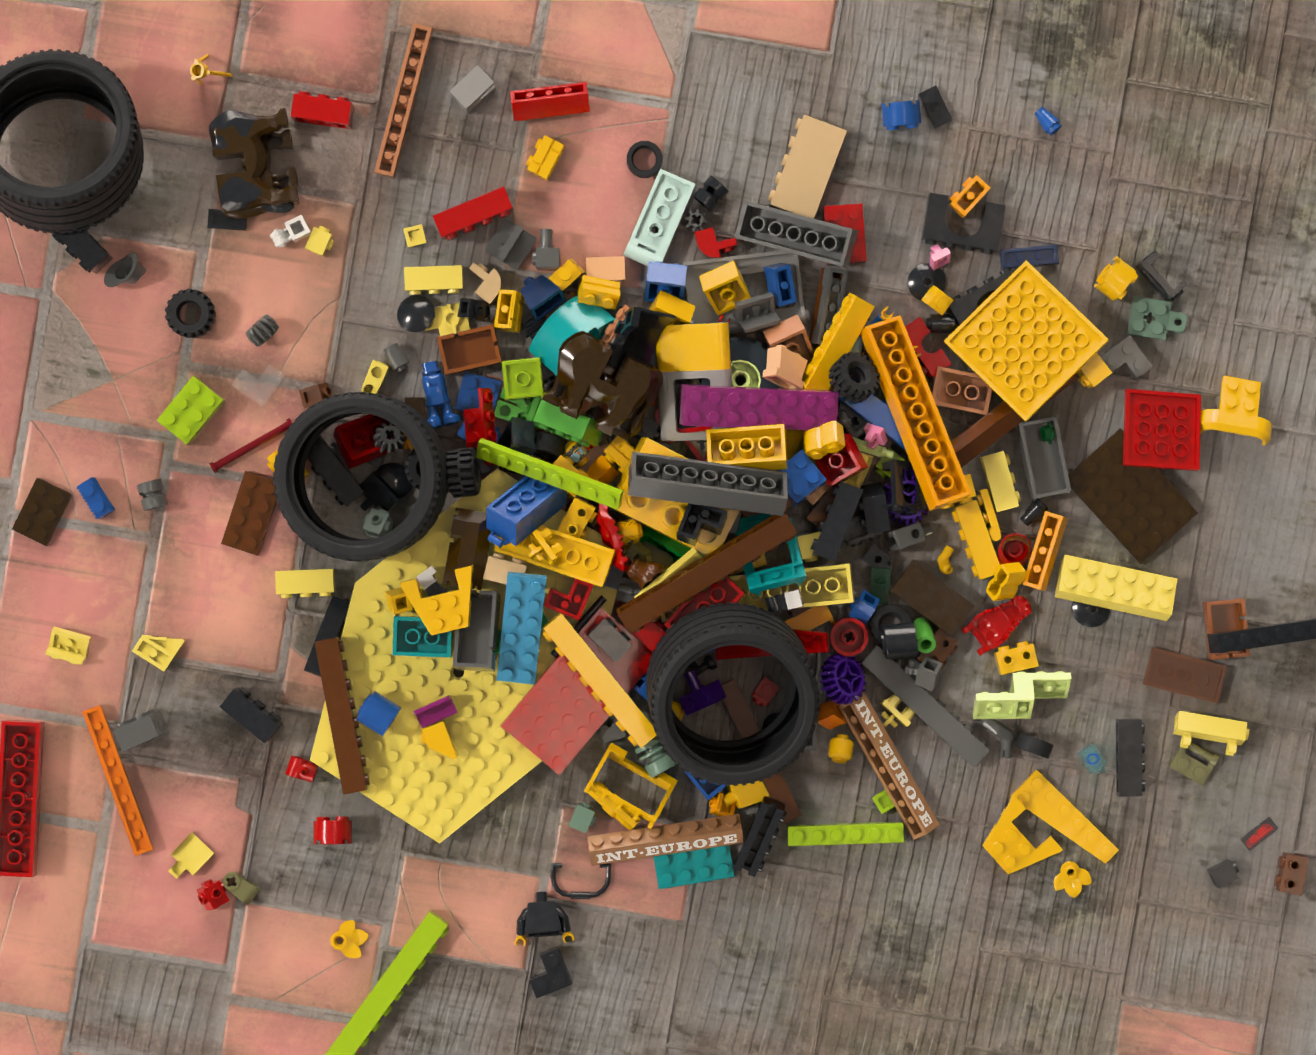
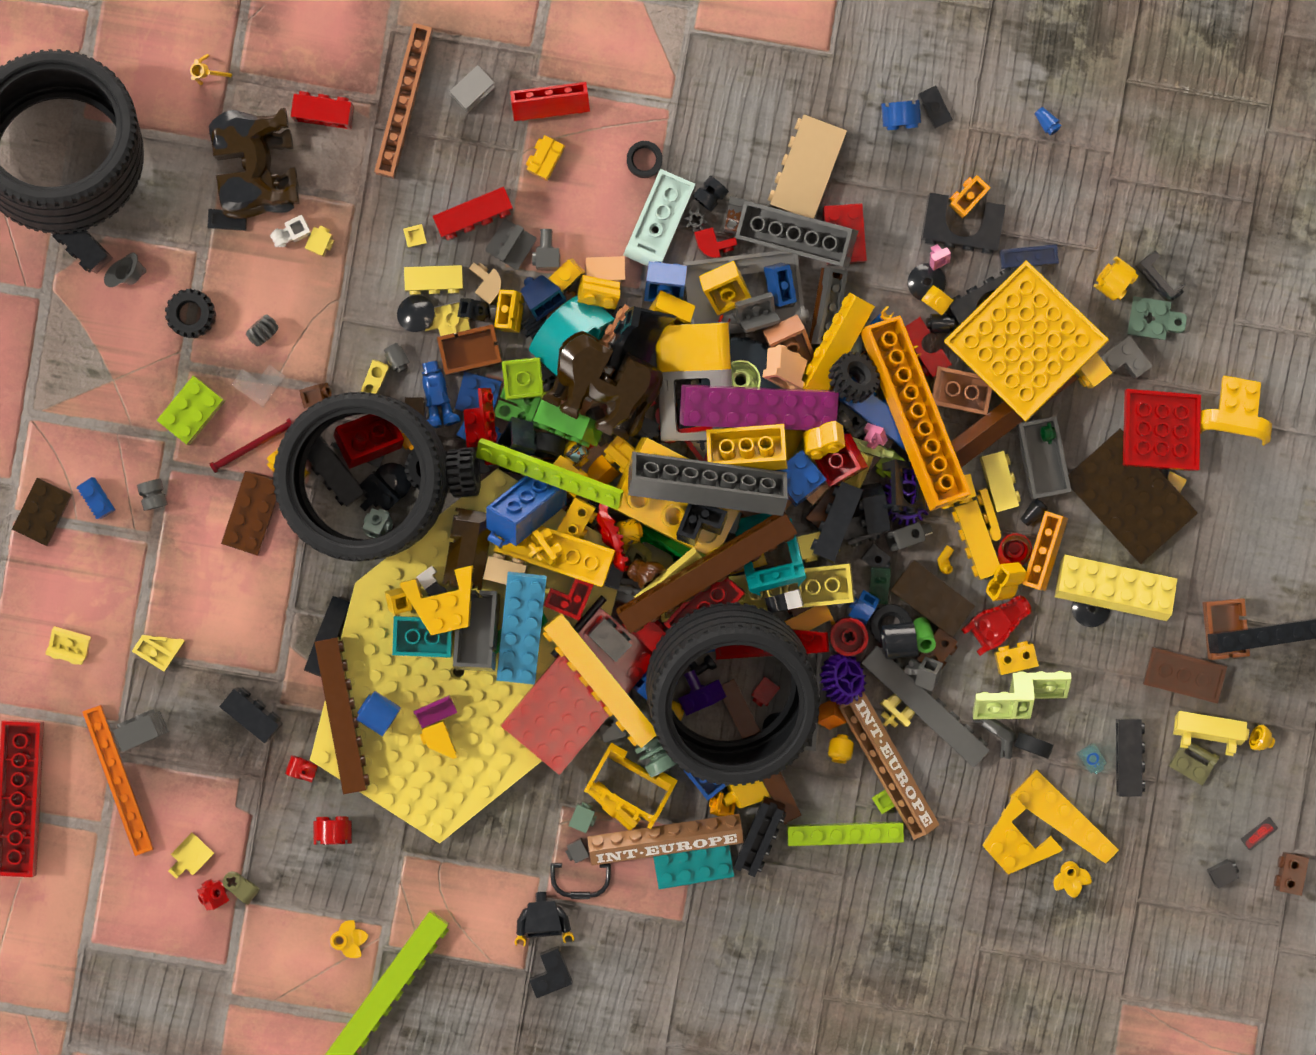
(305, 582): light yellow brick -> none
(382, 435): dark grey gear -> none
(577, 851): none -> dark grey plate
(733, 214): none -> leg
(1177, 481): none -> yellow tile
(1261, 738): none -> yellow brick

